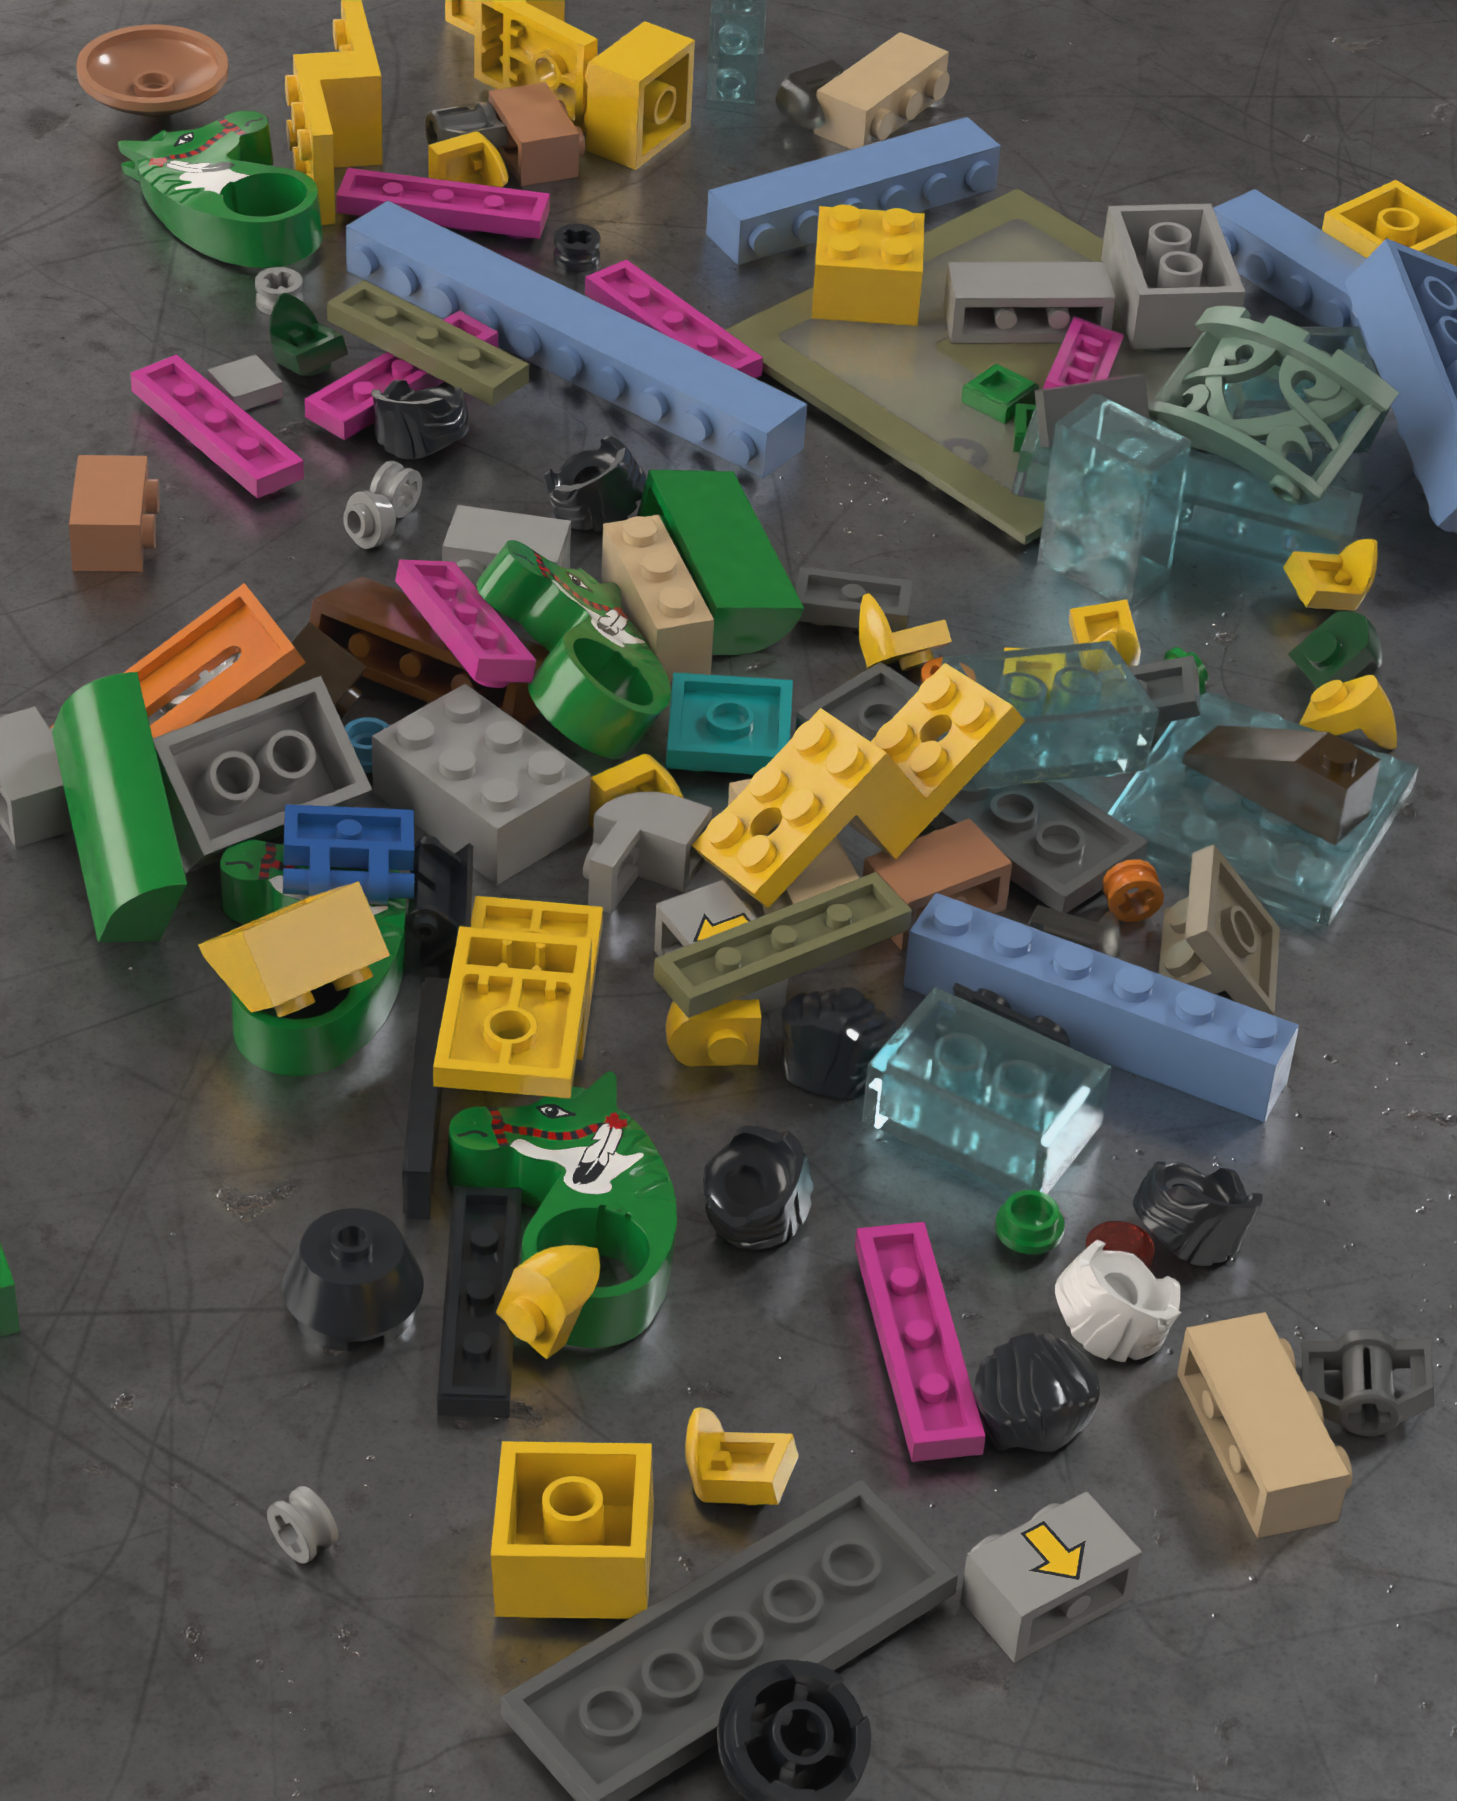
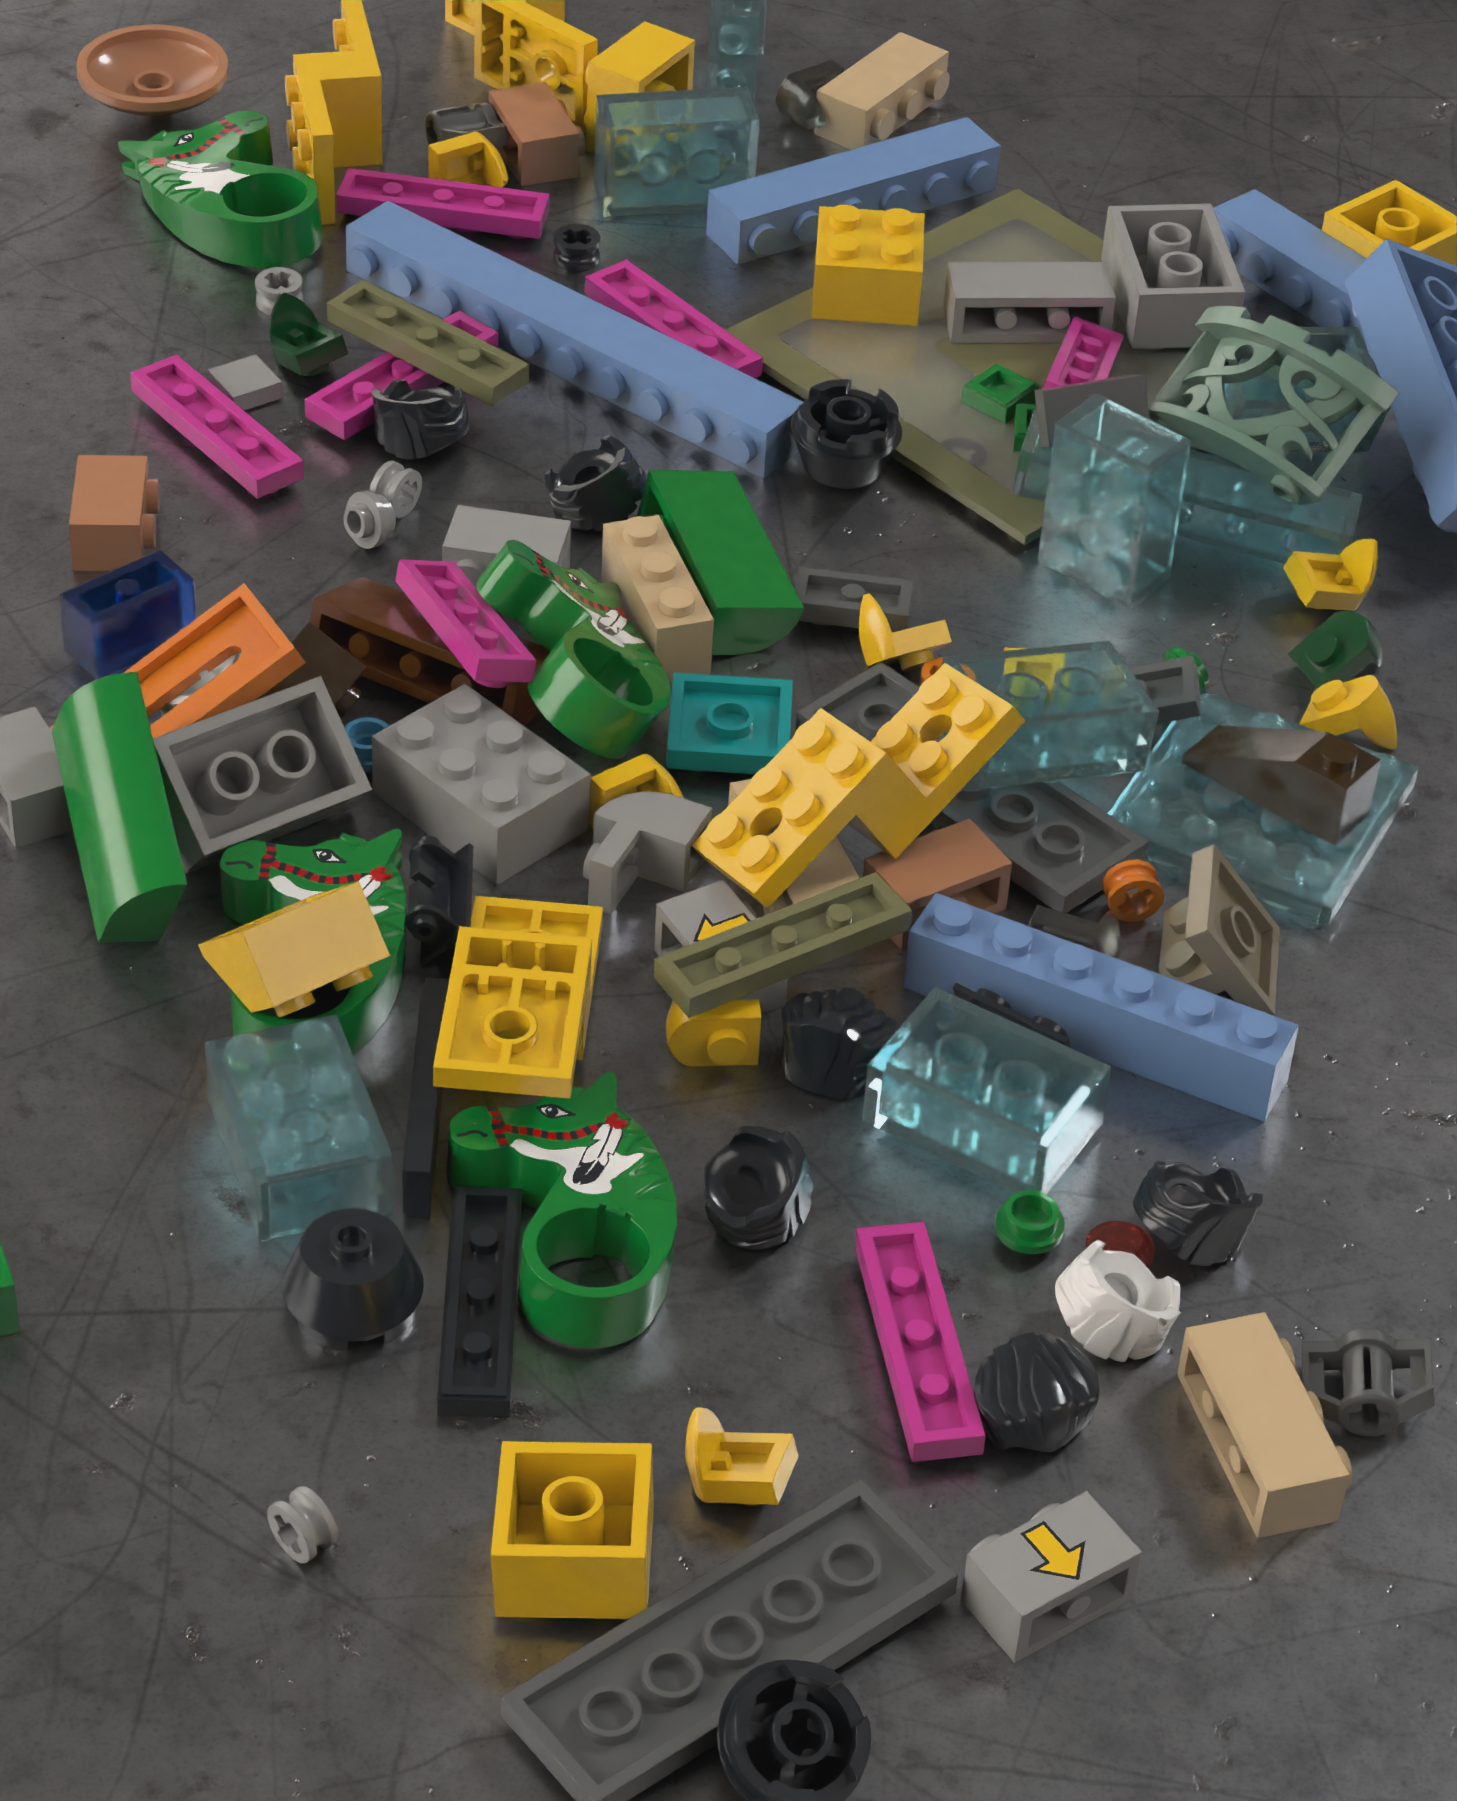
(126, 613): none -> clear blue brick
(298, 1125): none -> clear light blue brick
(349, 839): blue plate -> none
(549, 1295): yellow plate -> none
(672, 148): none -> clear light blue brick
(845, 433): none -> black cone
(1107, 623): yellow plate -> none

